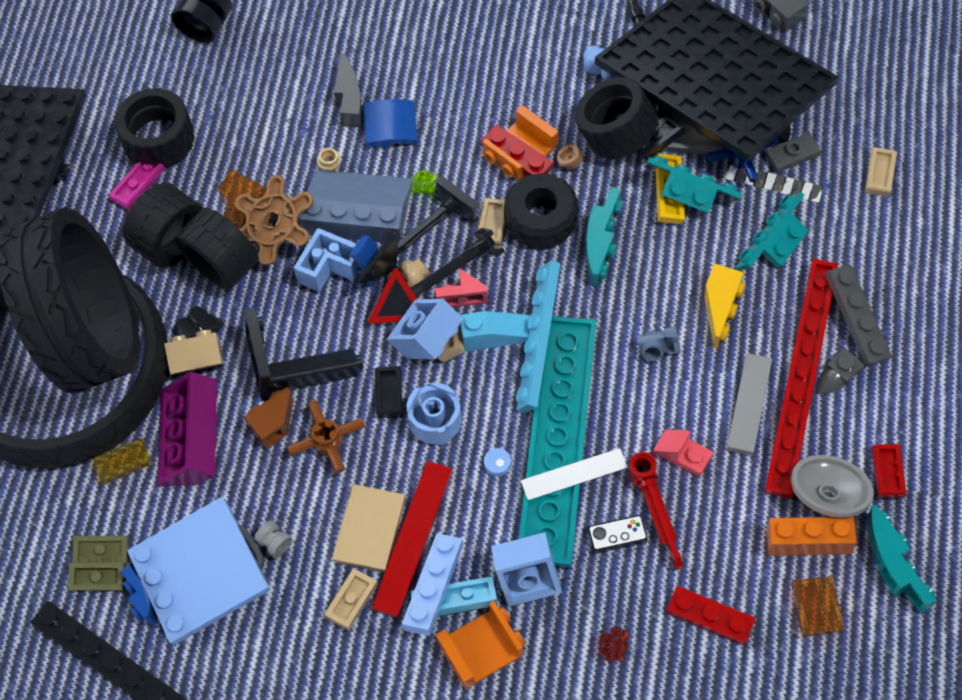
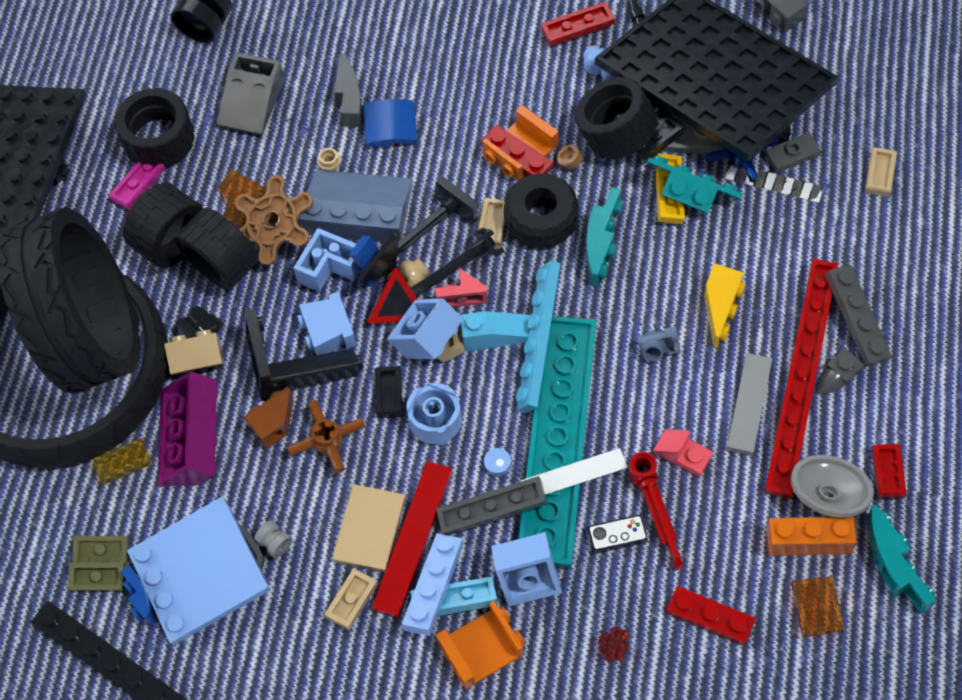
(250, 93): none -> dark grey slope
(326, 325): none -> light blue hips
(421, 177): clear neon green plate -> none
(492, 506): none -> dark grey plate
(577, 23): none -> red plate
(778, 237): teal bracket -> none

